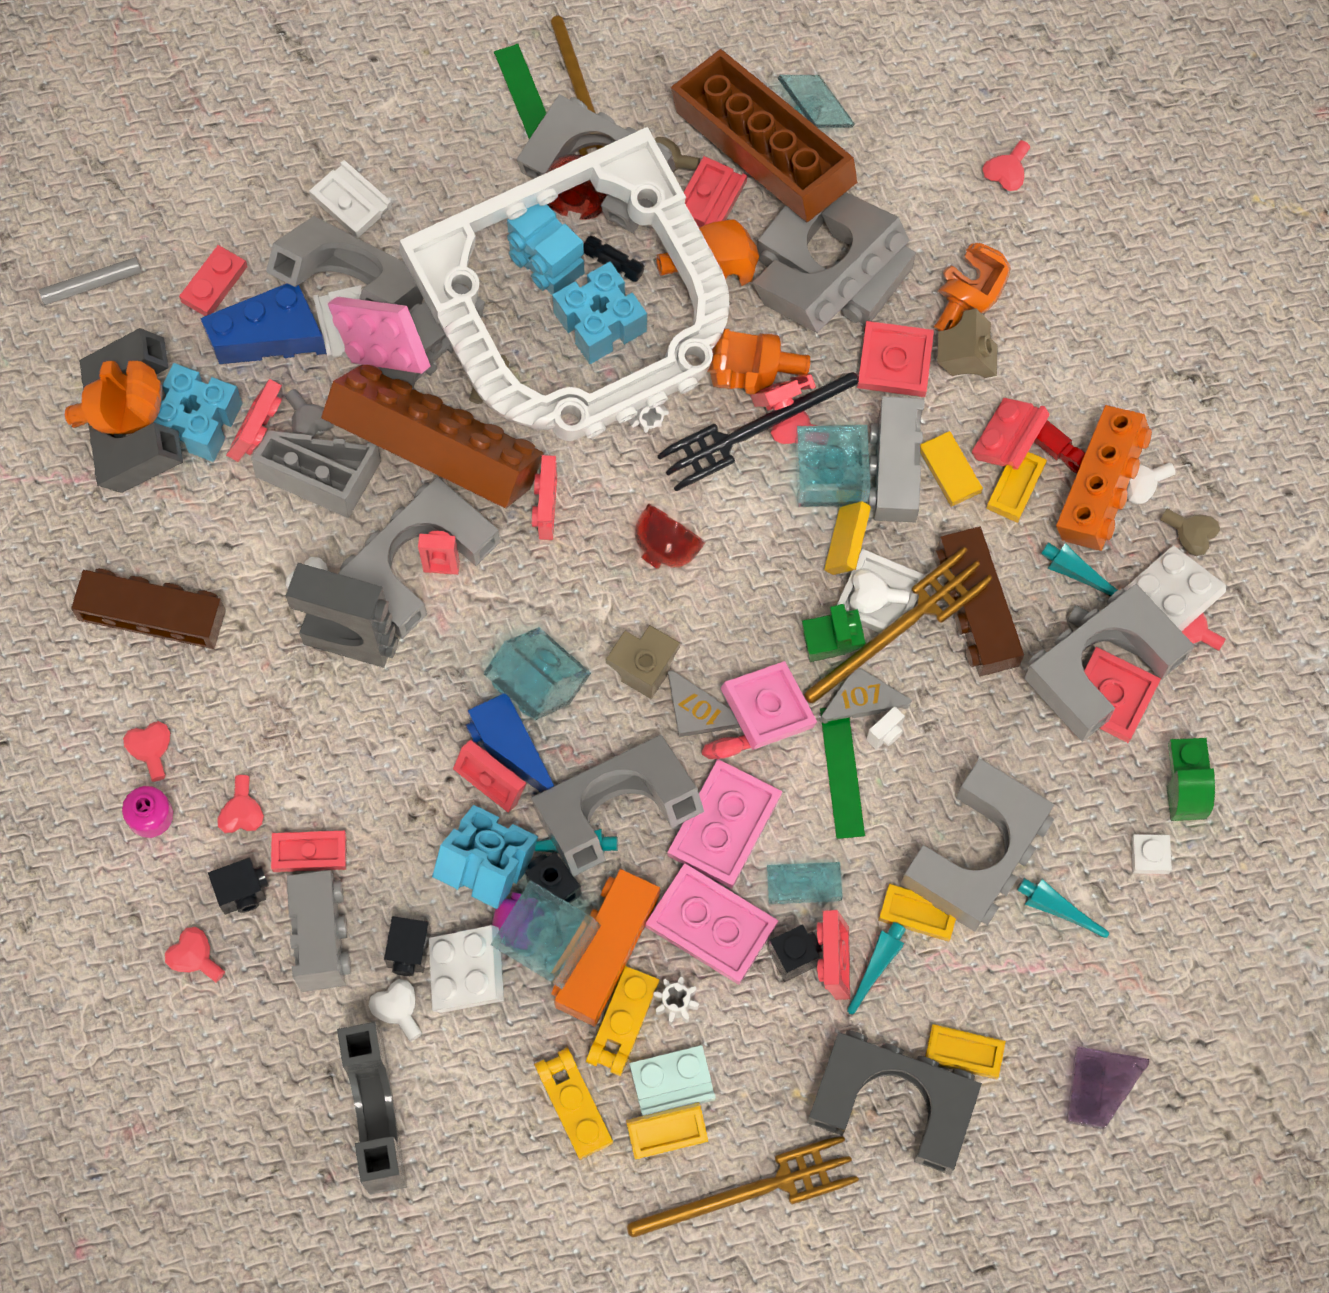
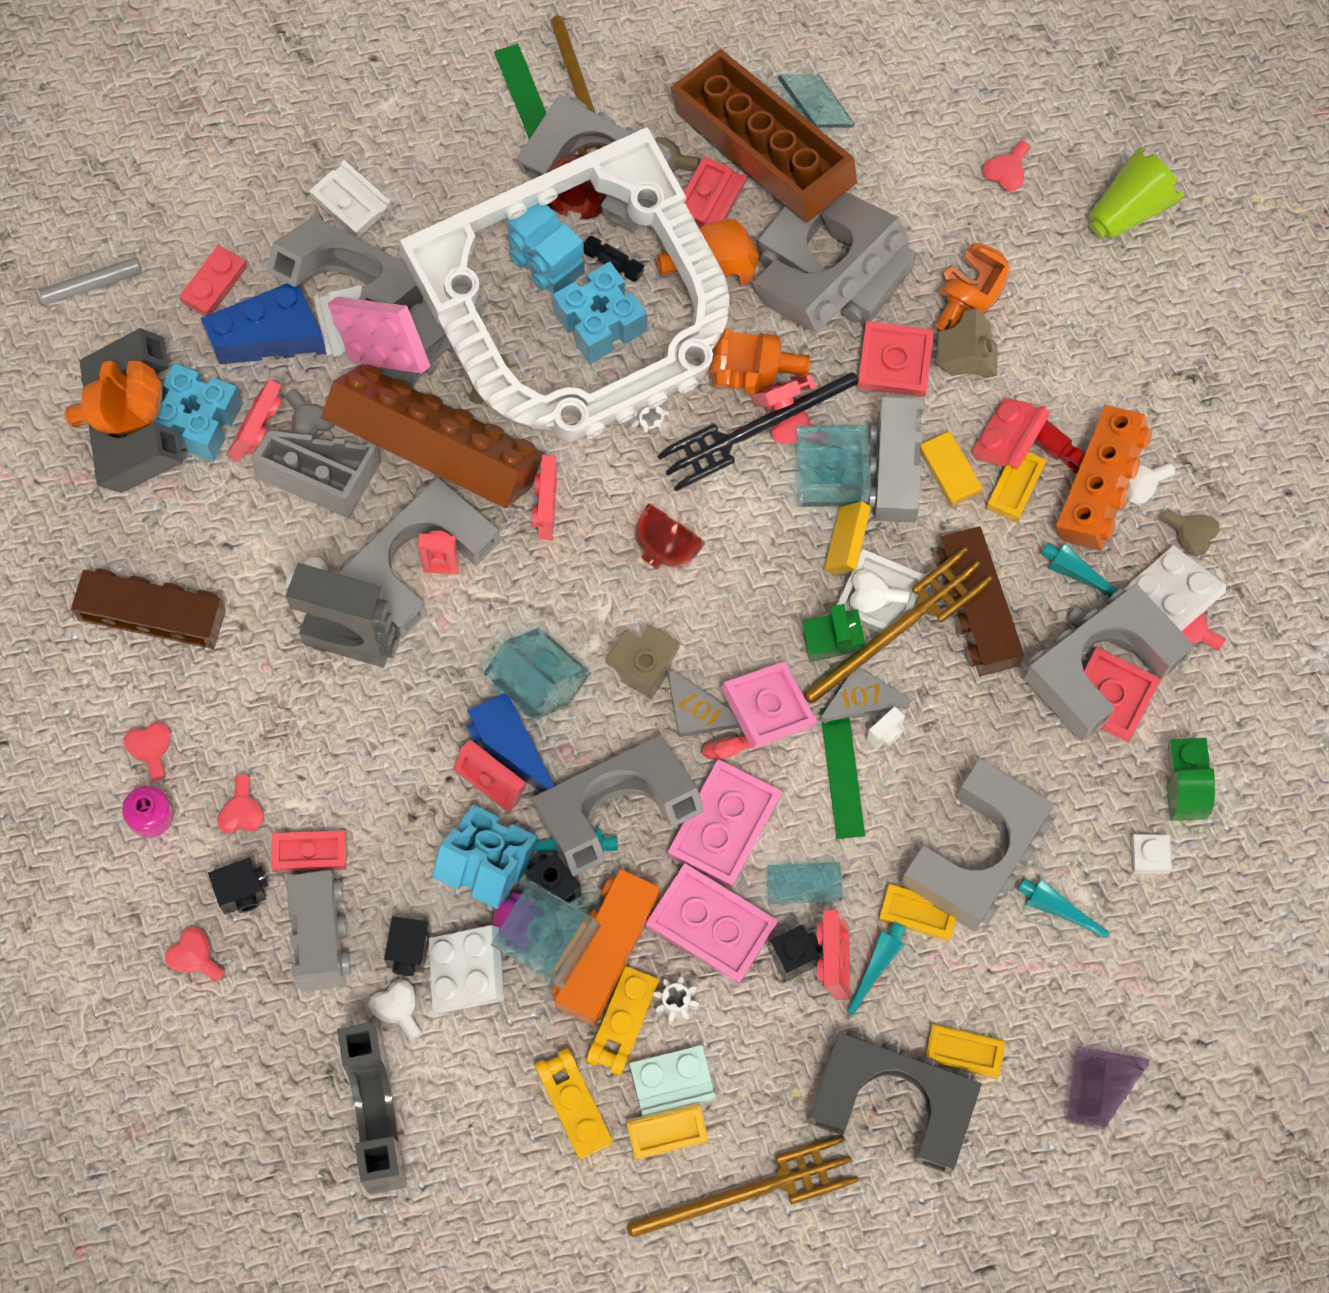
(1135, 195): none -> lime cone

